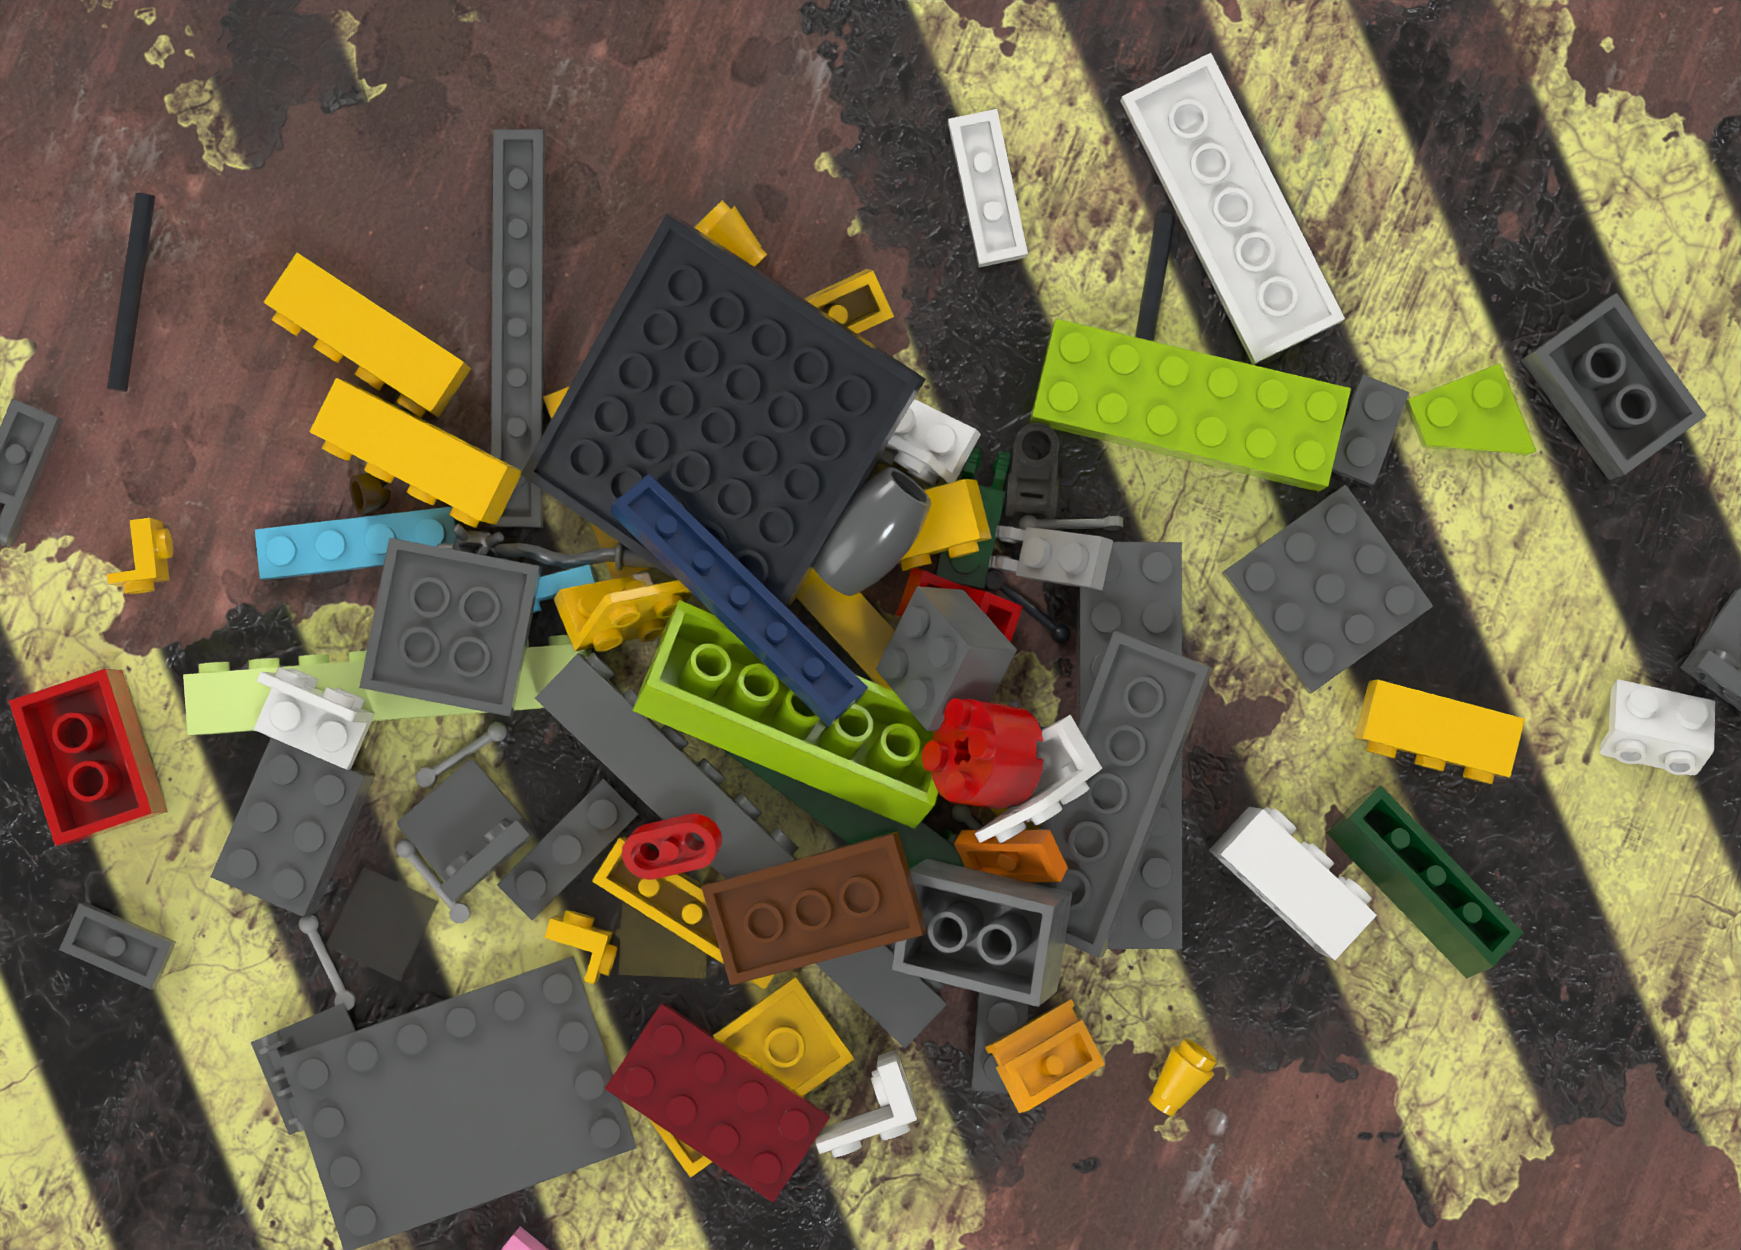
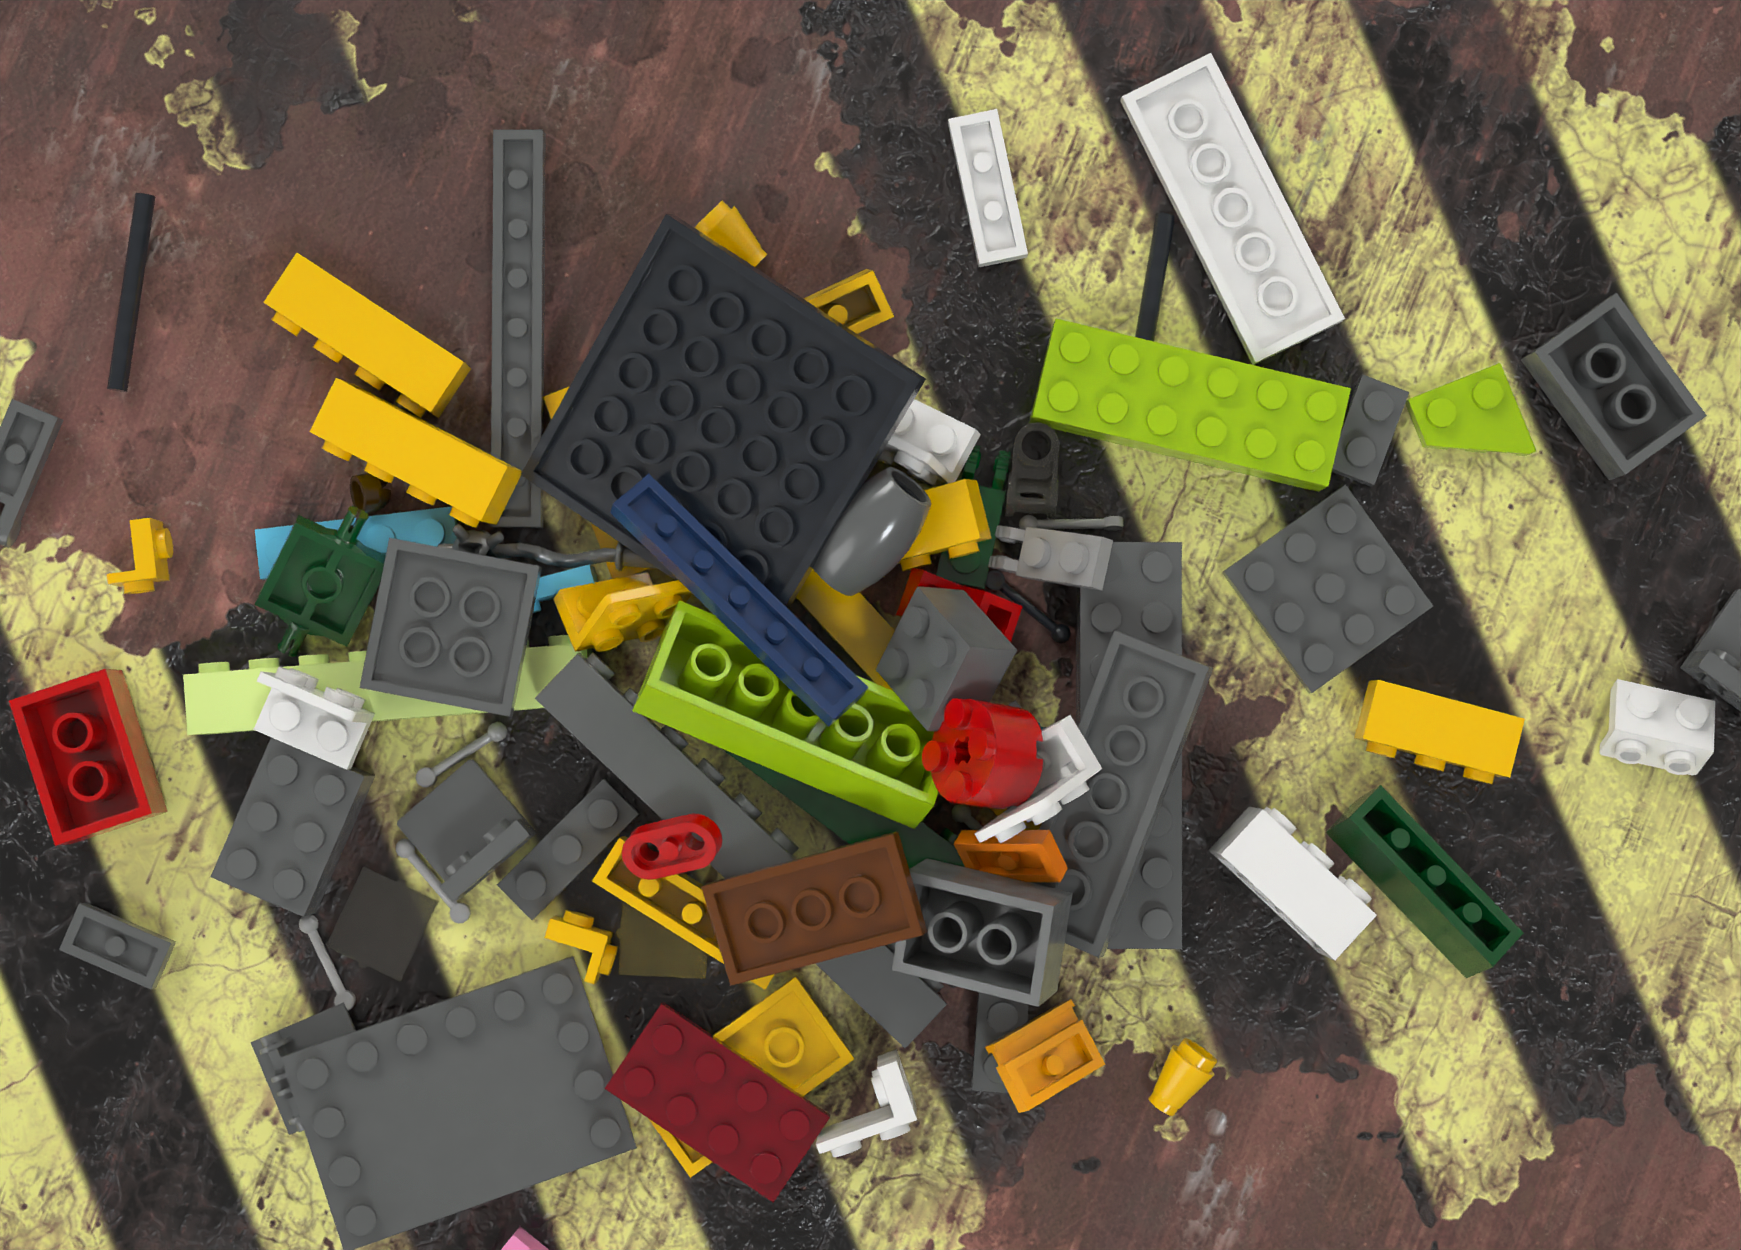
(322, 581): none -> dark green plate

